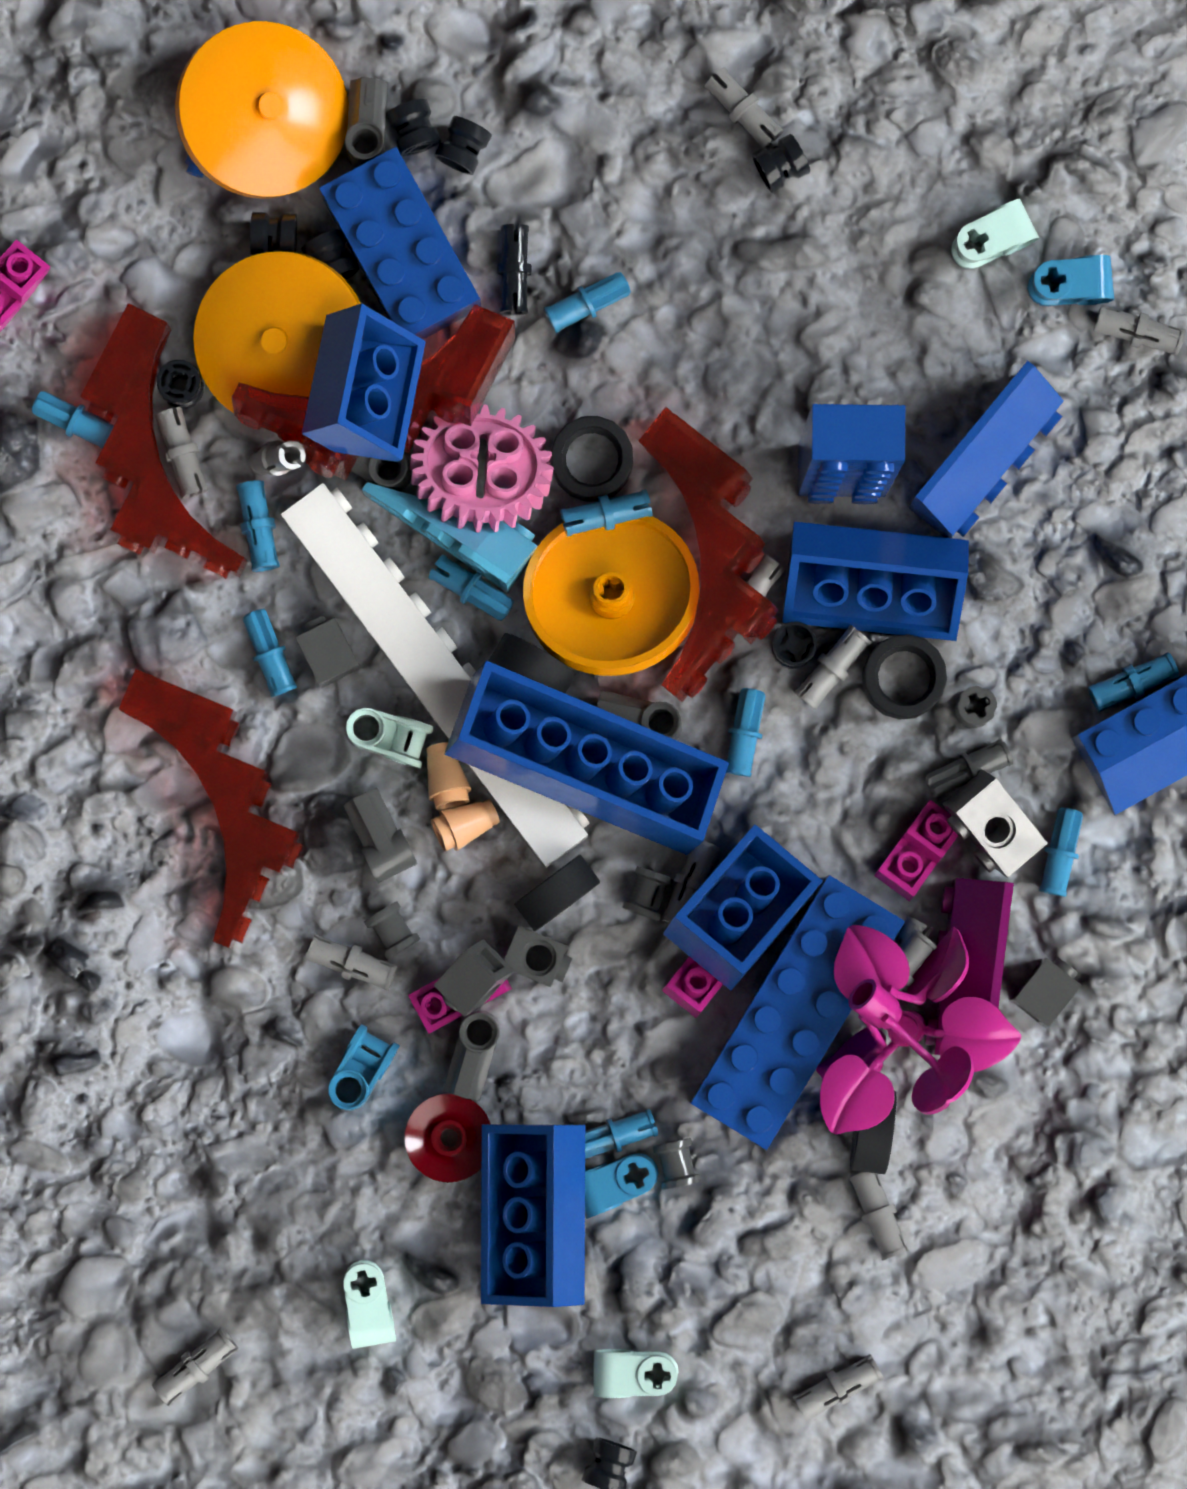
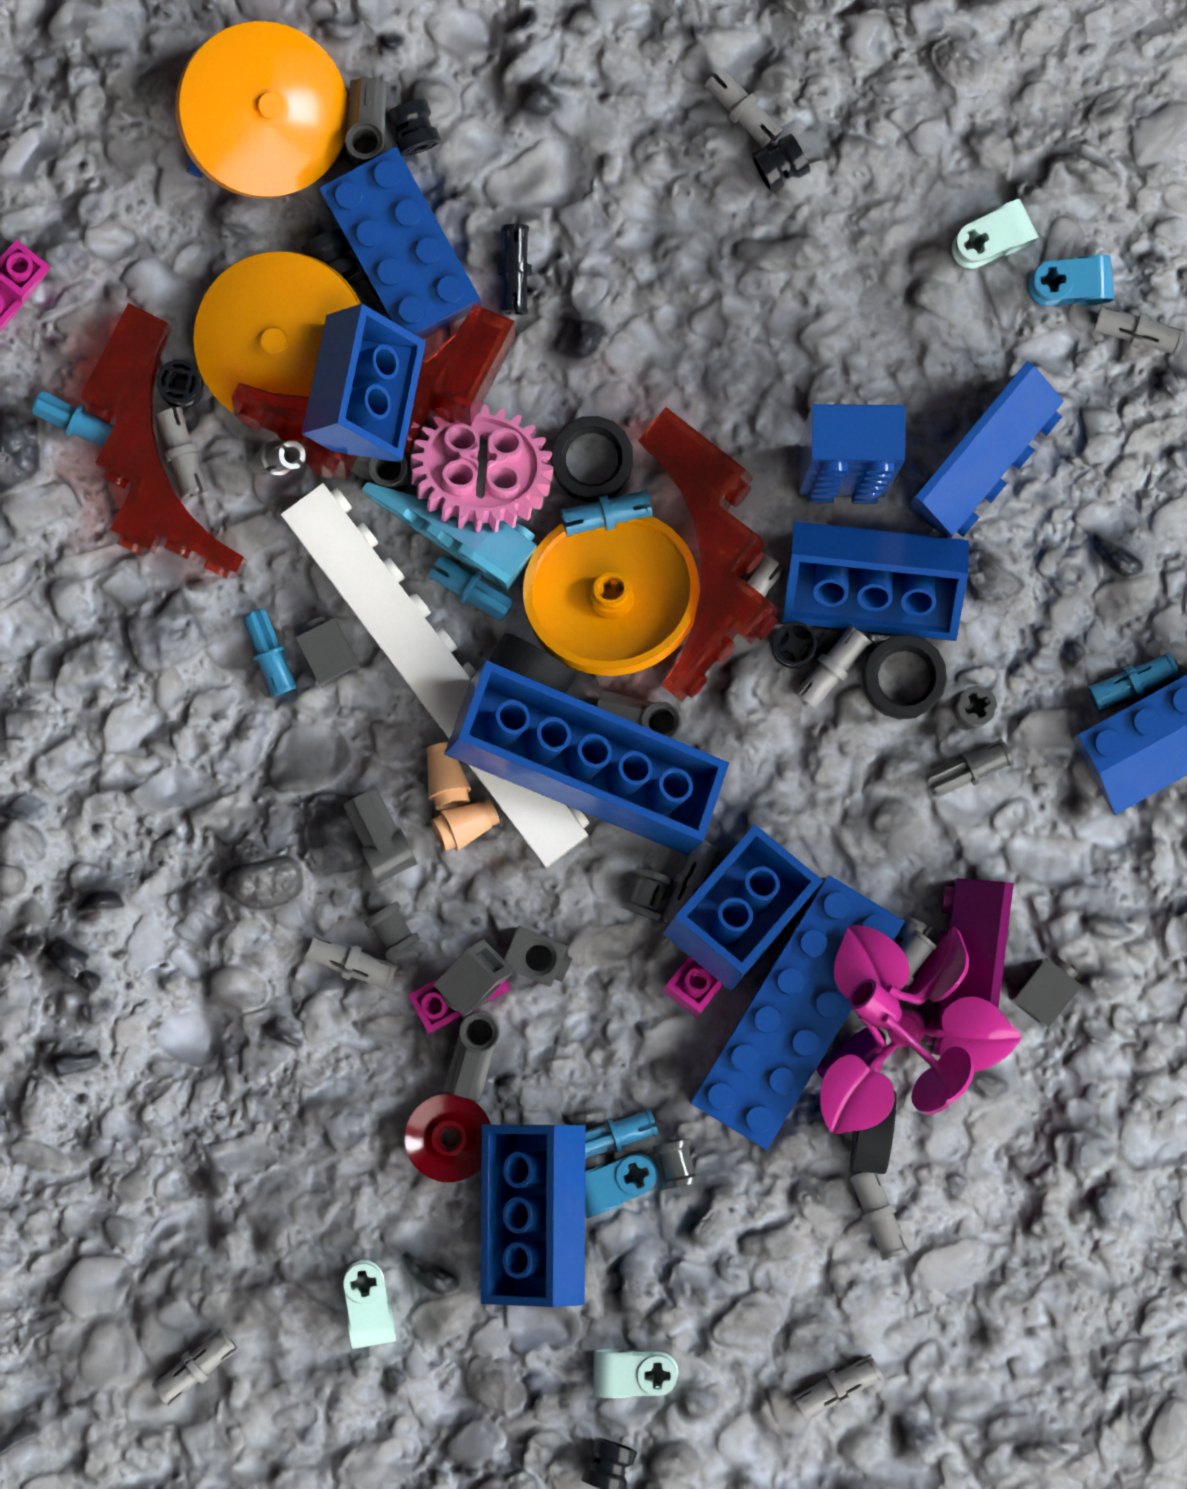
(251, 843): clear red arch -> none
(257, 526): dark azure pin -> none
(273, 233): black wheel -> none
(362, 1066): dark azure piece -> none
(391, 736): light aqua piece -> none
(463, 145): black wheel -> none
(557, 893): black tyre -> none
(587, 301): dark azure axle -> none
(745, 732): dark azure axle -> none
(918, 851): dark pink slope -> none
(1015, 837): brick -> none
(1061, 852): dark azure axle -> none

